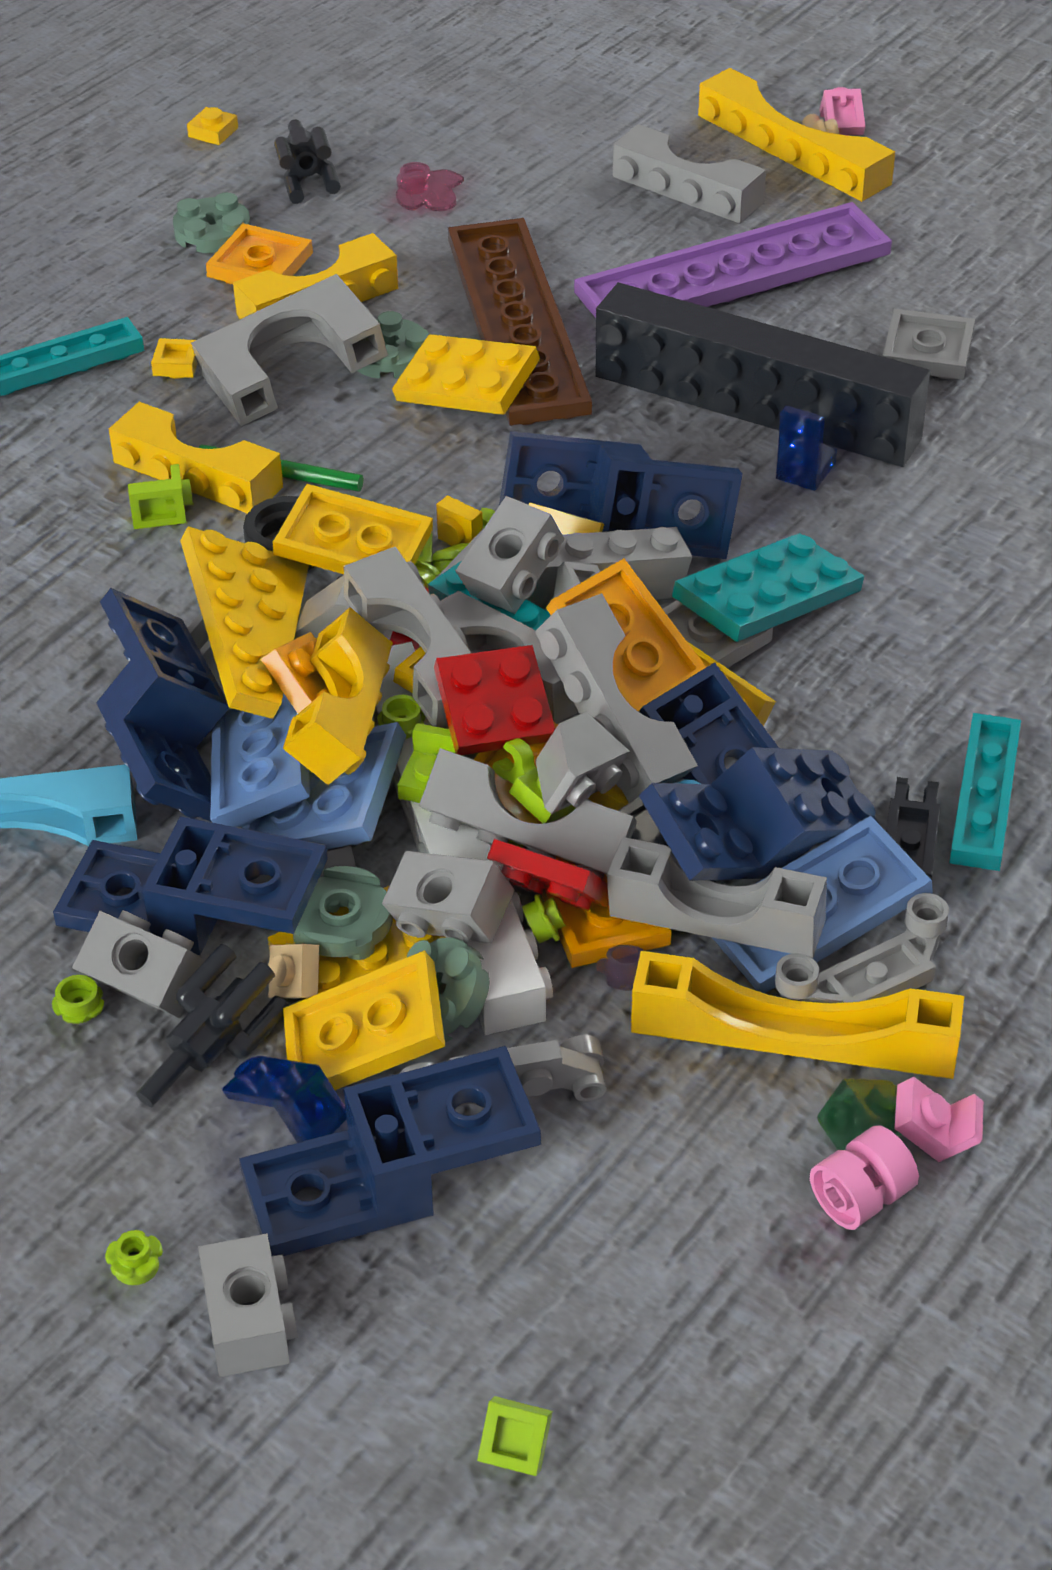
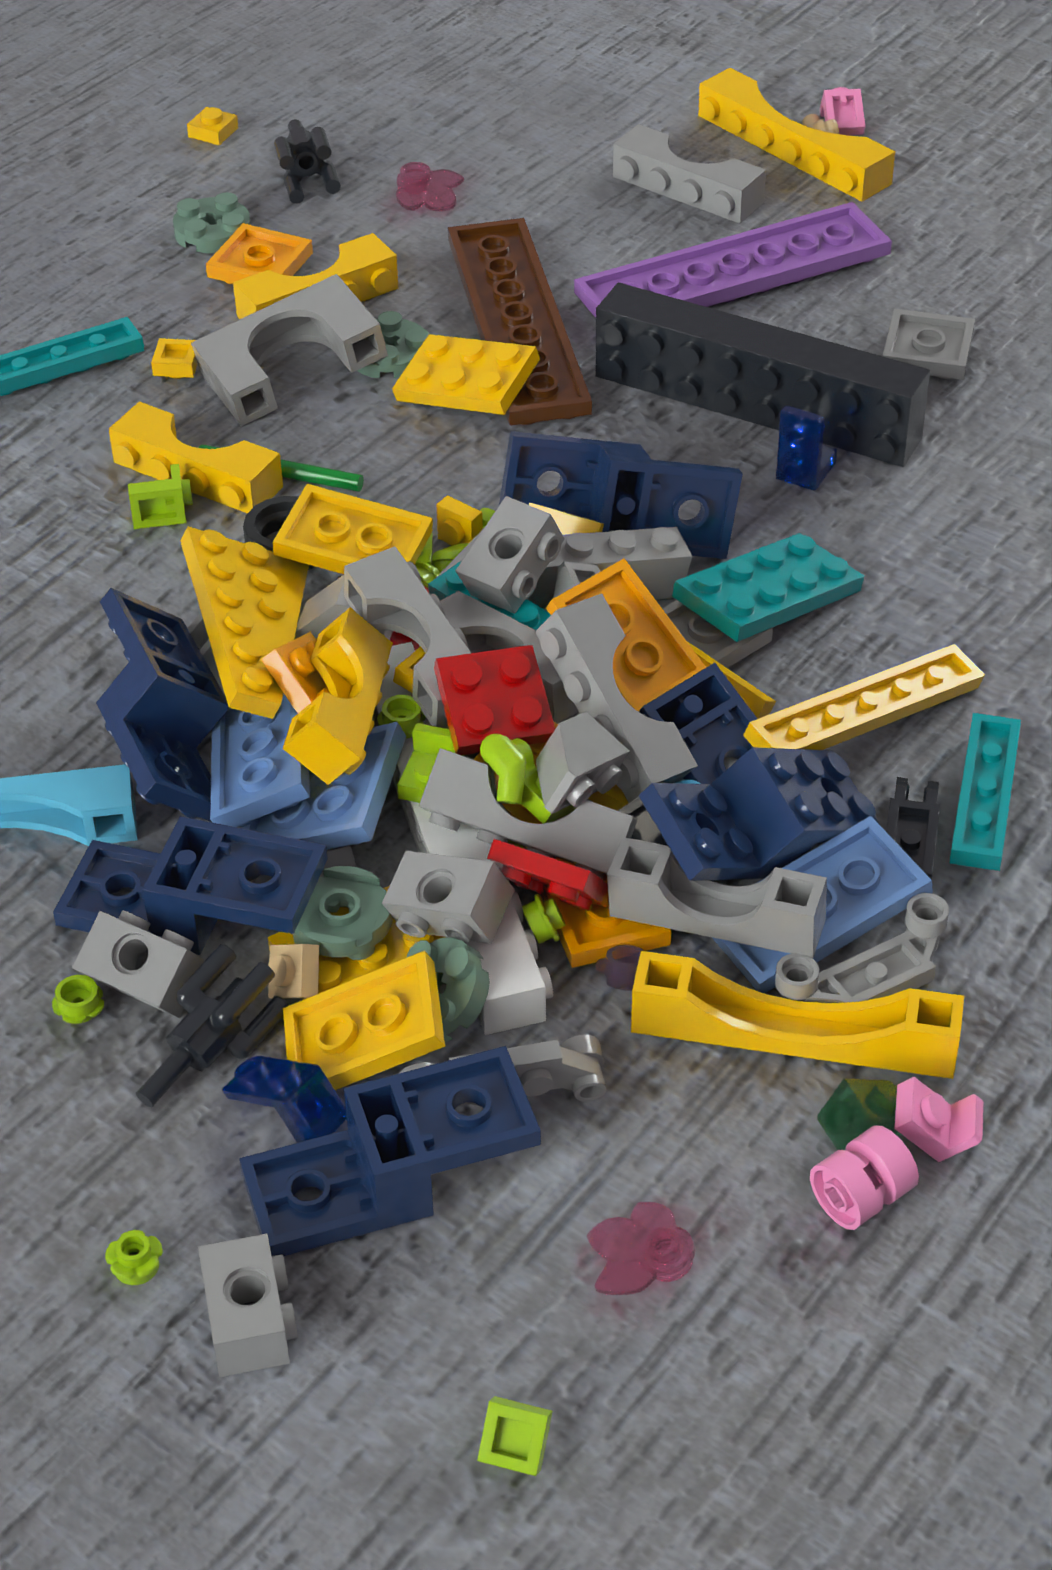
(508, 764): none -> lime arm
(641, 1249): none -> clear pink plate
(868, 703): none -> yellow plate

